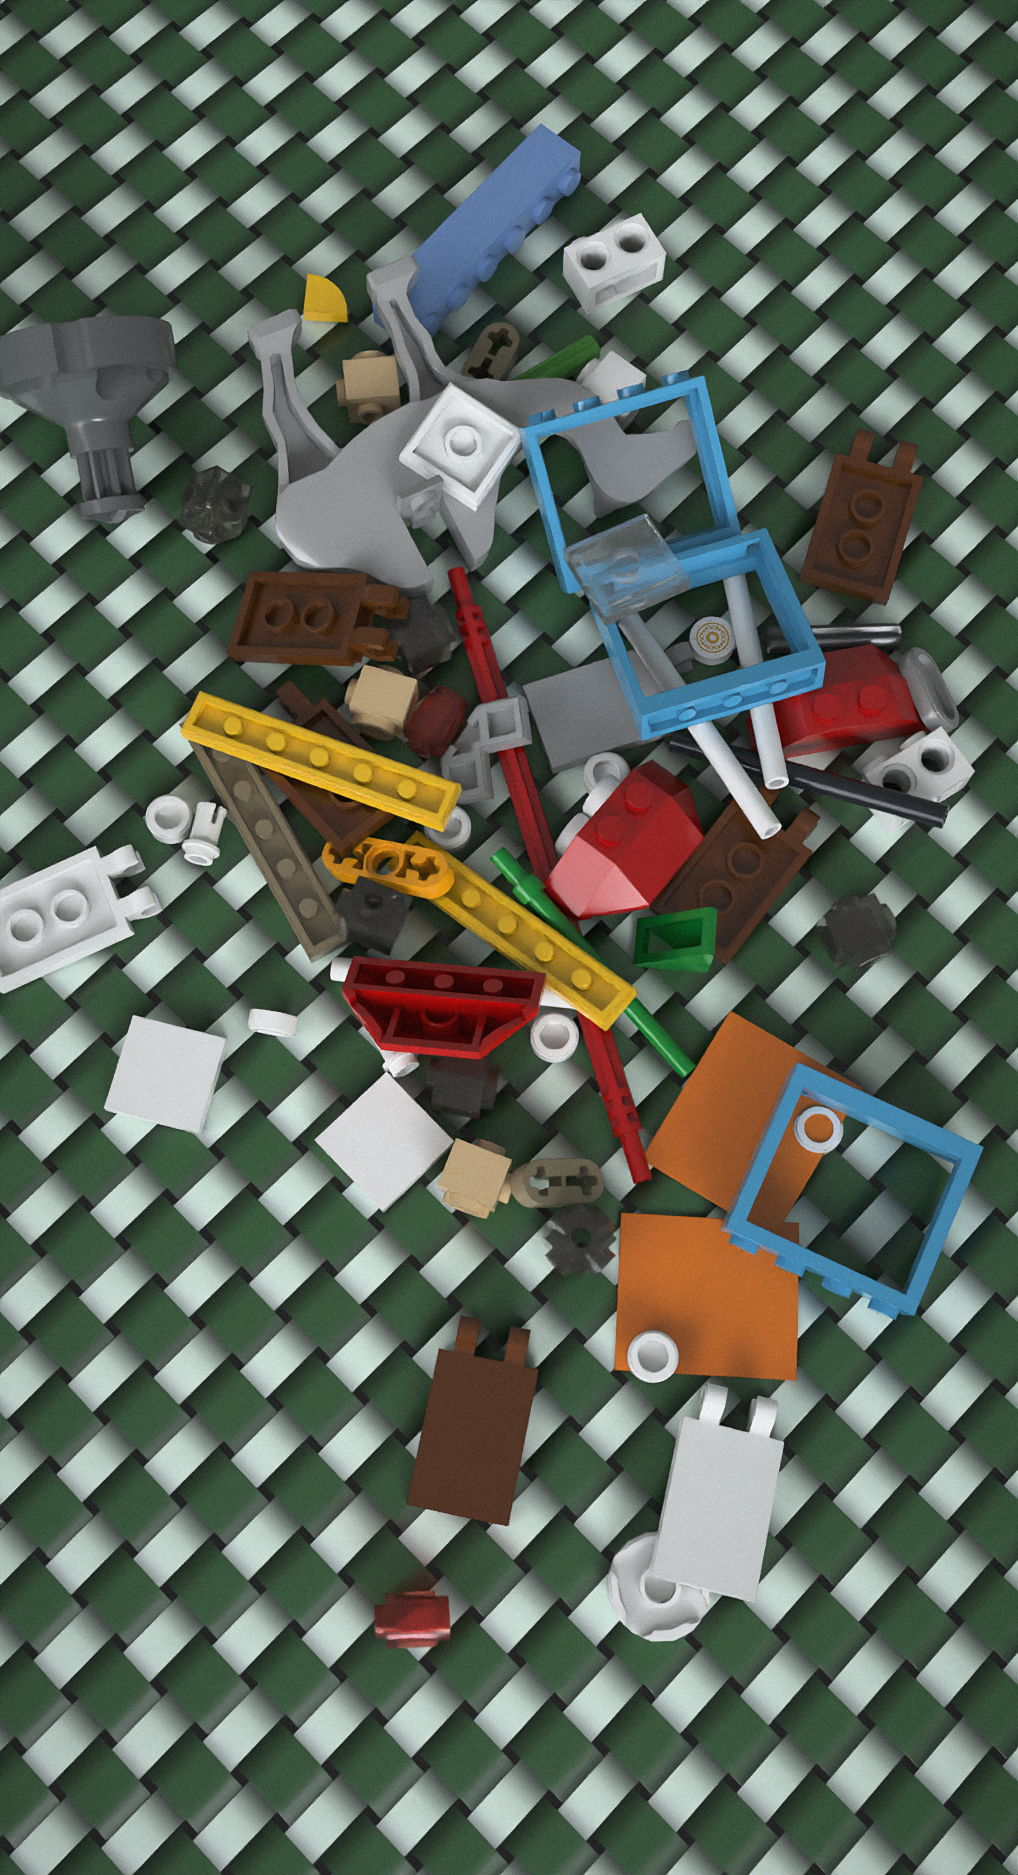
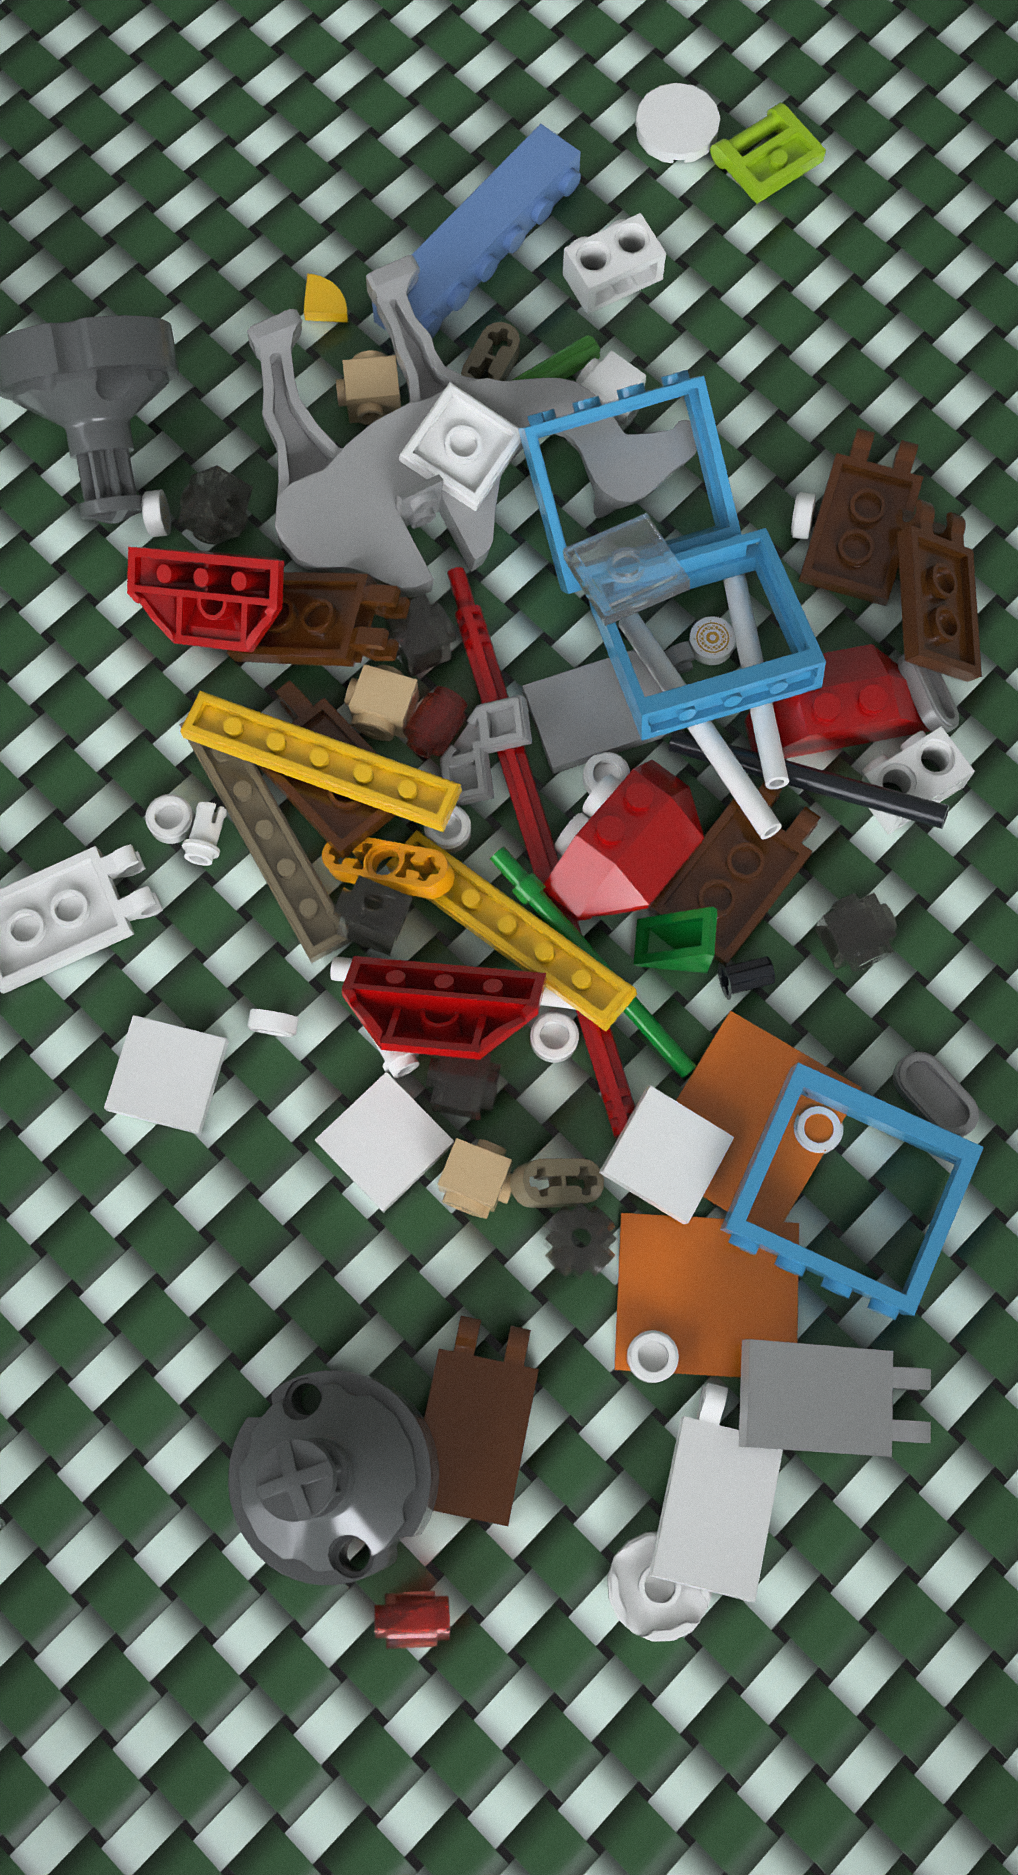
(156, 513): none -> white tile
(207, 595): none -> red wedge
(333, 1476): none -> dark grey piece
(666, 1155): none -> white tile
(677, 123): none -> white tile
(746, 976): none -> black piece
(775, 161): none -> lime plate
(803, 515): none -> white tile
(825, 1398): none -> light grey tile
(841, 636): dark grey axle -> none
(935, 1093): none -> light grey tile
(938, 593): none -> reddish brown tile

